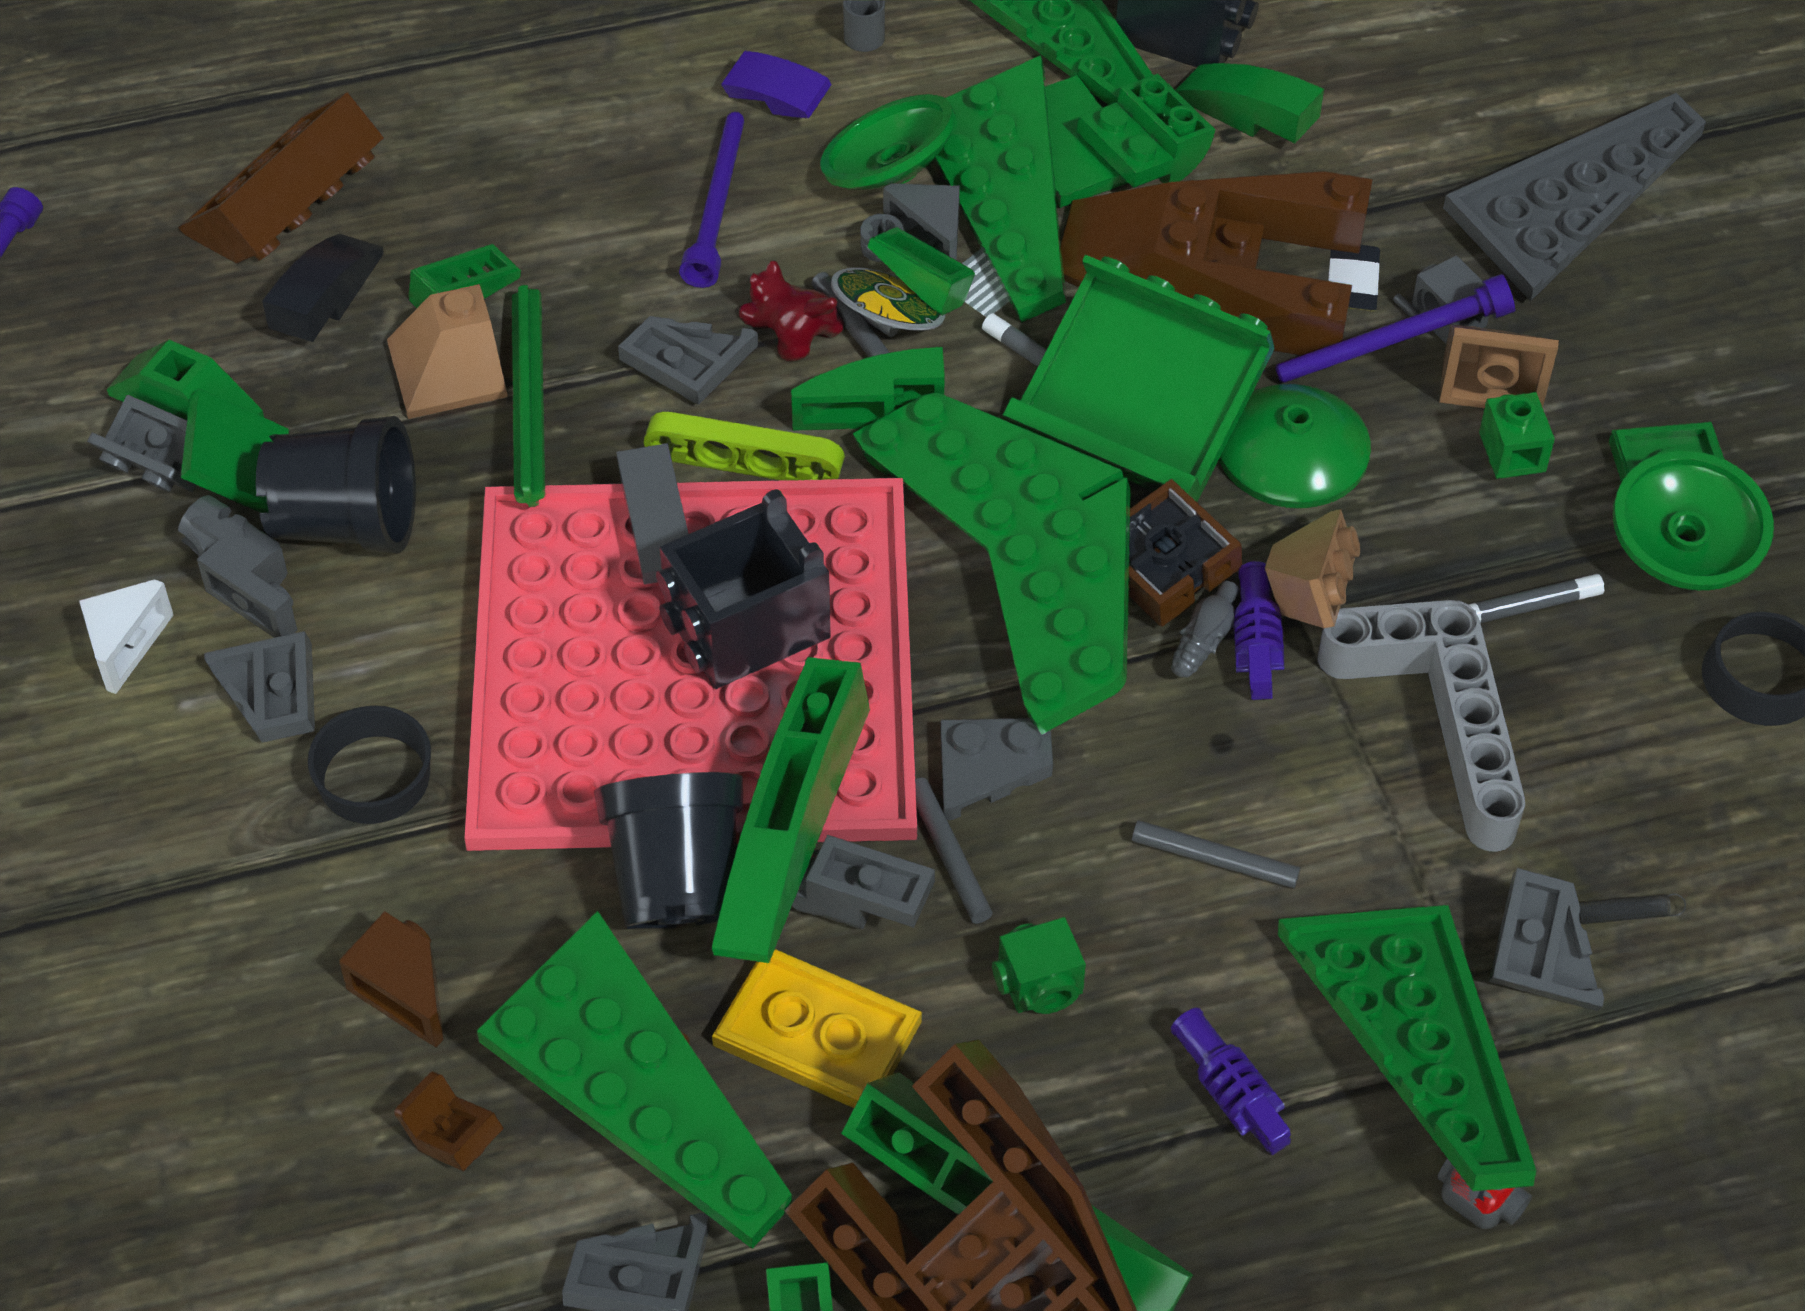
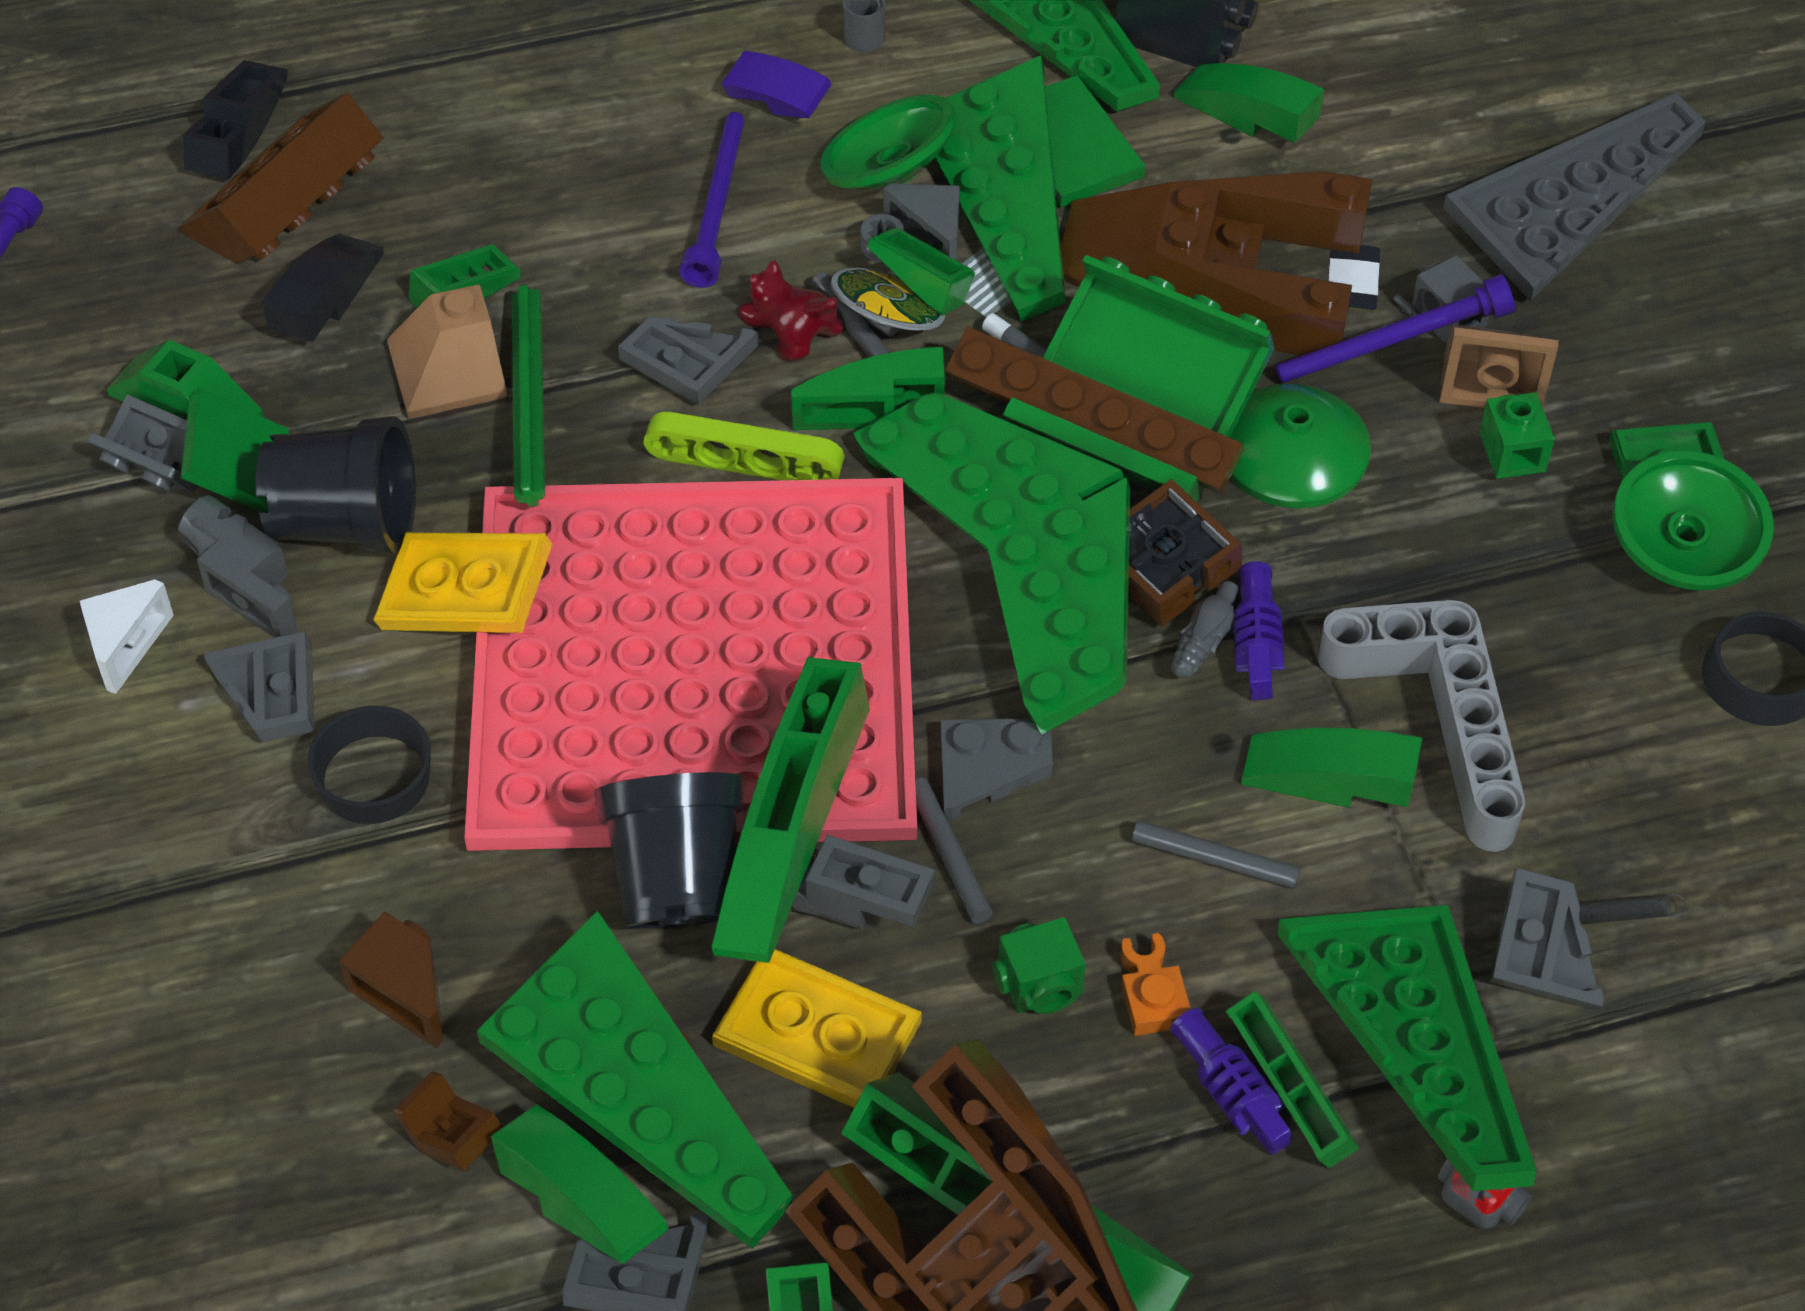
(233, 119): none -> black slope
(463, 582): none -> yellow tile
(576, 1184): none -> green slope
(651, 503): dark grey tile -> none
(745, 591): black container -> none
(1015, 373): none -> reddish brown plate
(1148, 133): green brick -> none
(1150, 992): none -> orange plate
(1293, 1079): none -> green piece
(1313, 569): medium nougat slope -> none
(1334, 764): none -> green slope
(1539, 598): dark grey bar -> none

